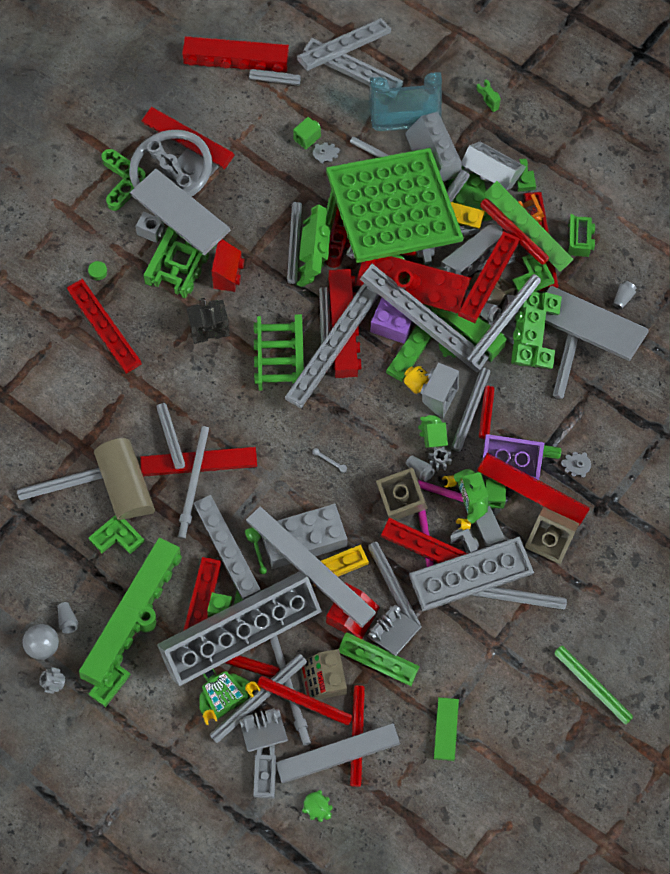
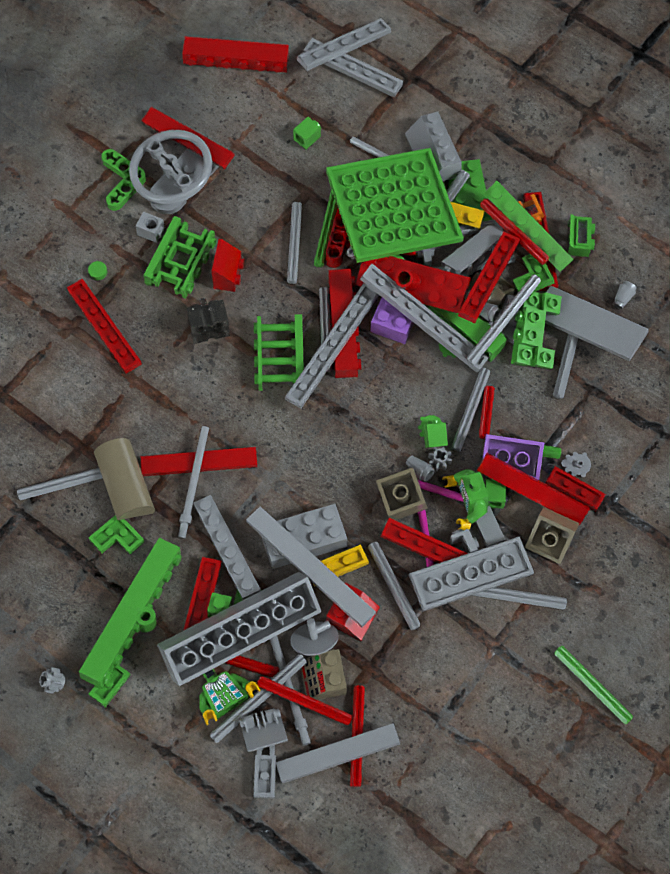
(40, 641): light grey piece -> none
(66, 618): light grey cone -> none
(170, 435): light grey axle -> none
(180, 211): light grey tile -> none
(253, 536): bright green hinge -> none
(275, 77): light grey axle -> none
(314, 245): bright green bracket -> none
(314, 638): none -> light grey shield
(317, 806): bright green piece -> none
(325, 152): light grey piece -> none
(342, 468): light grey hinge -> none
(378, 659): bright green plate -> none
(393, 630): light grey hinge -> none
(403, 105): clear light blue windscreen -> none
(409, 353): bright green plate -> none
(416, 378): yellow head -> none
(440, 389): light grey slope -> none
(446, 729): bright green tile -> none
(490, 97): bright green plate -> none
(492, 165): light grey slope -> none
(526, 180): bright green plate -> none
(575, 488): none -> red tile

